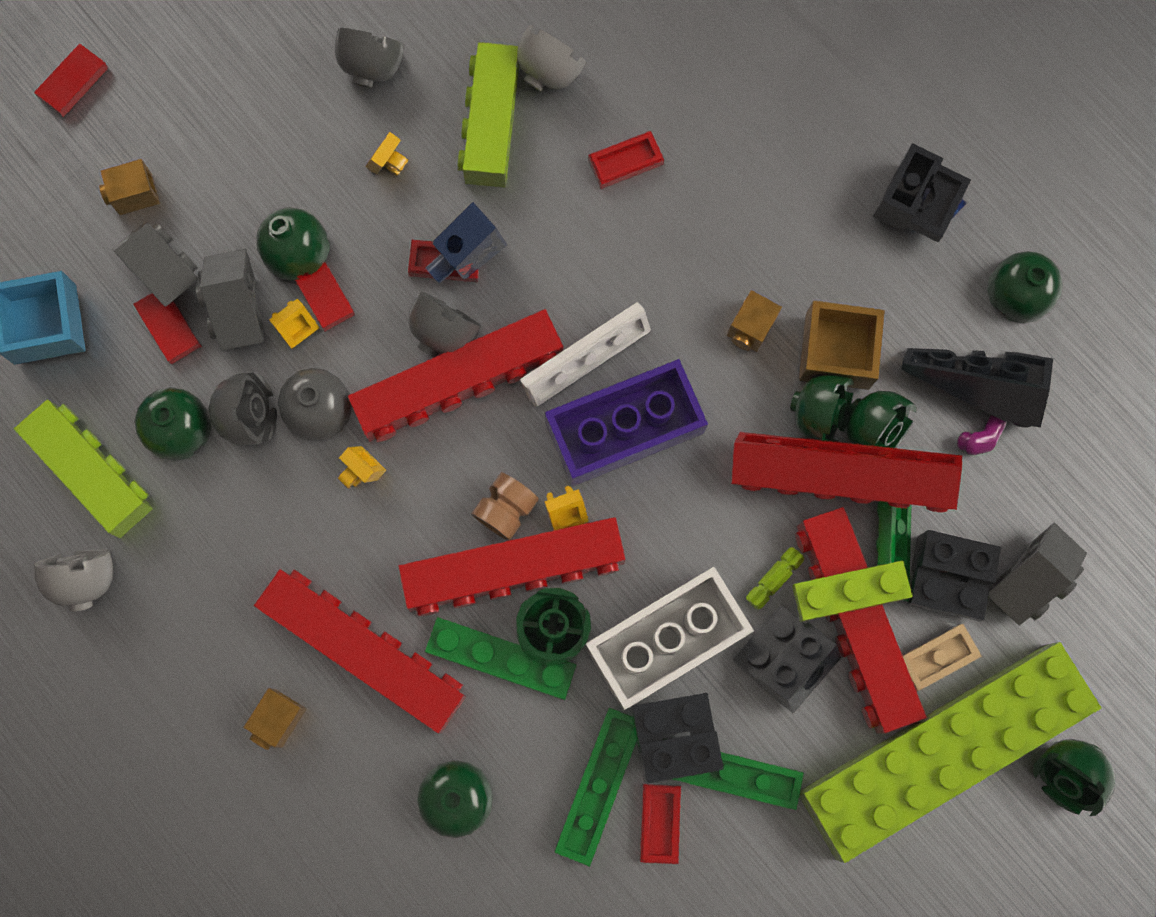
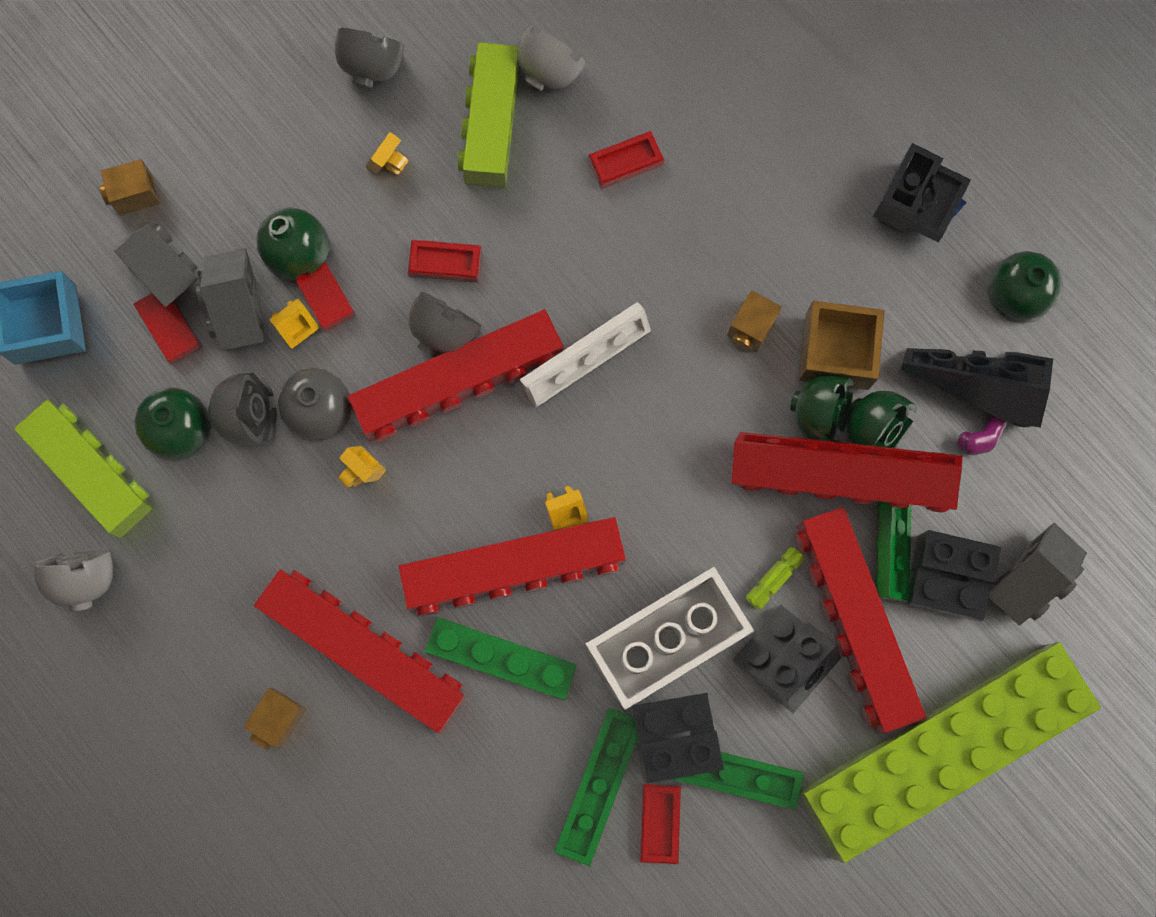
(71, 80): red tile -> none
(455, 799): dark green cylinder -> none
(465, 245): dark blue torso -> none
(505, 506): medium nougat wheel -> none
(552, 626): dark green cylinder -> none
(625, 422): dark purple brick -> none
(852, 591): lime plate -> none
(941, 656): tan plate -> none
(1076, 776): dark green cylinder -> none

